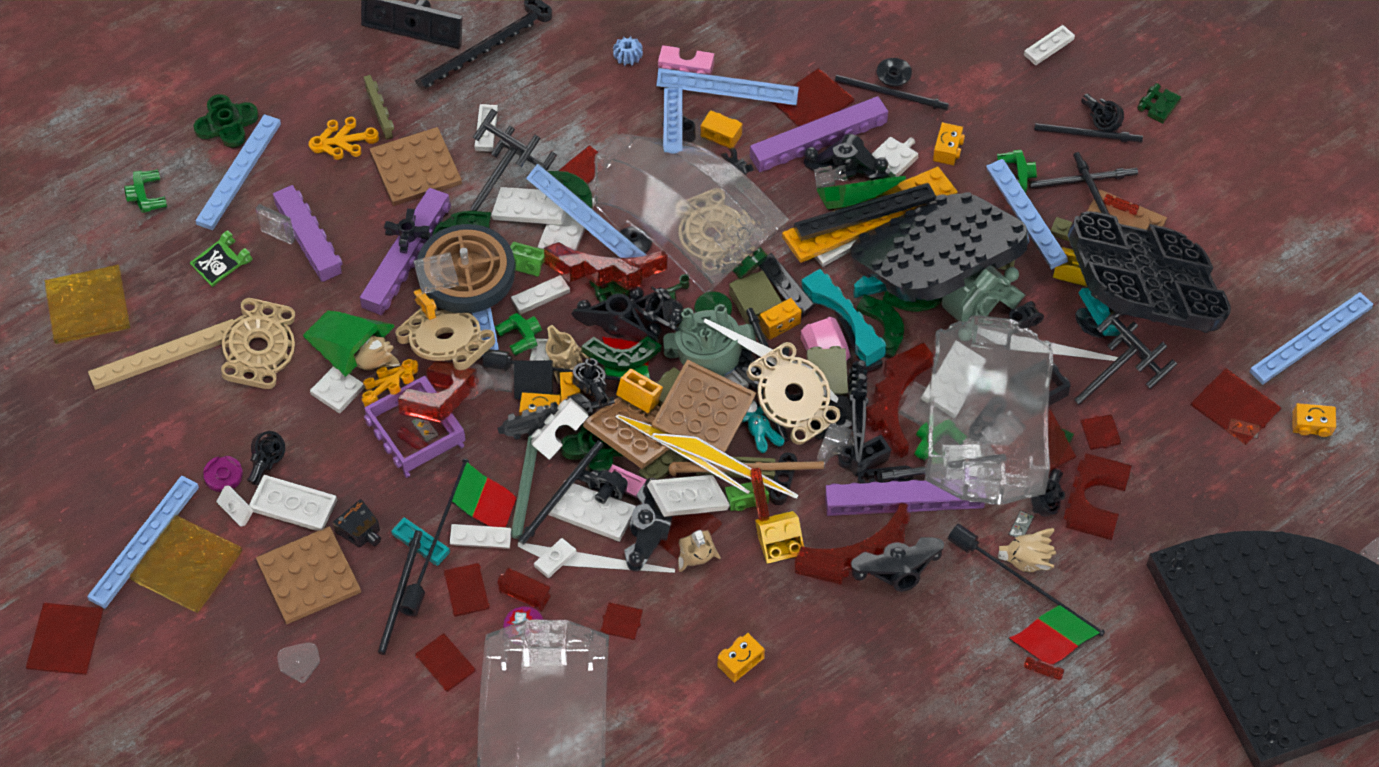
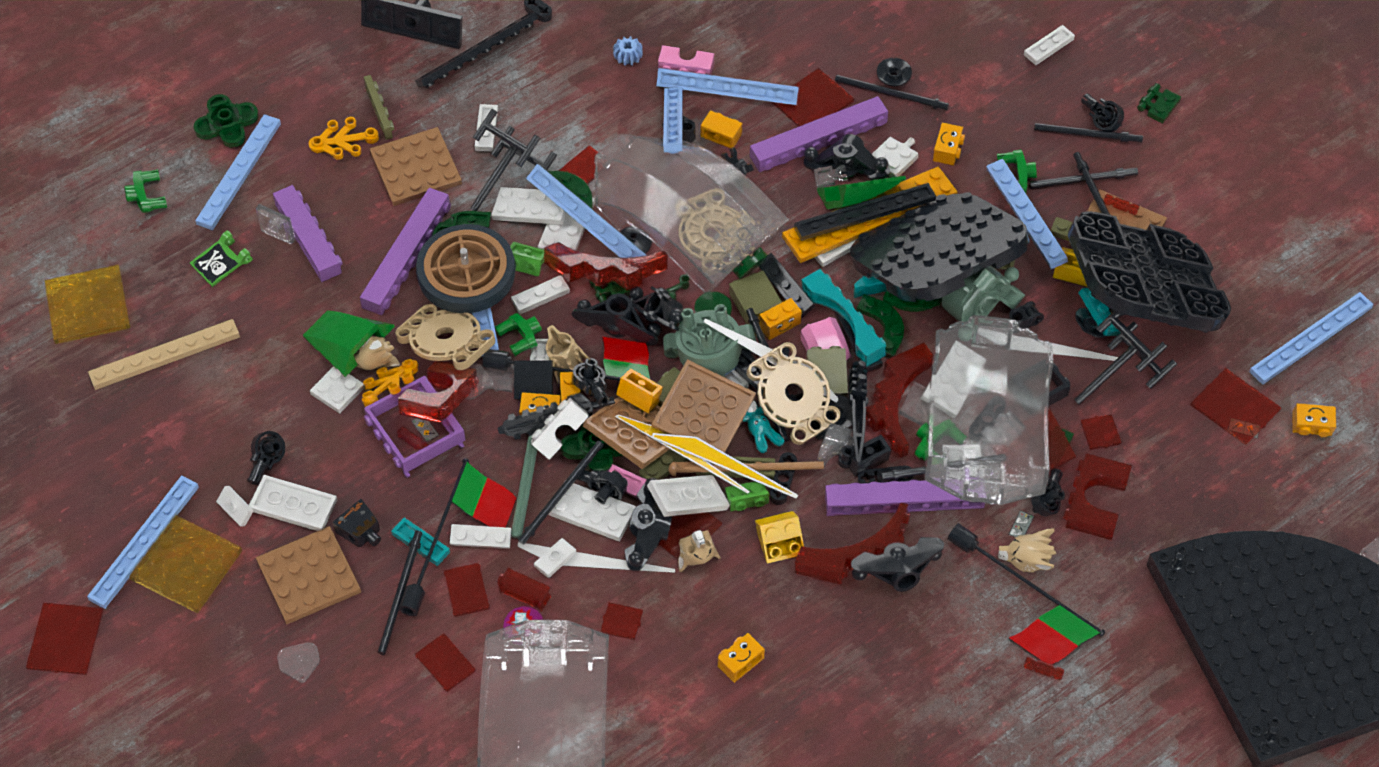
(222, 473): magenta tile -> none
(258, 325): tan piece -> none
(407, 230): black pin -> none
(427, 305): light orange plate -> none
(436, 273): clear plate -> none
(618, 358): dark green plate -> none
(759, 493): clear red axle -> none

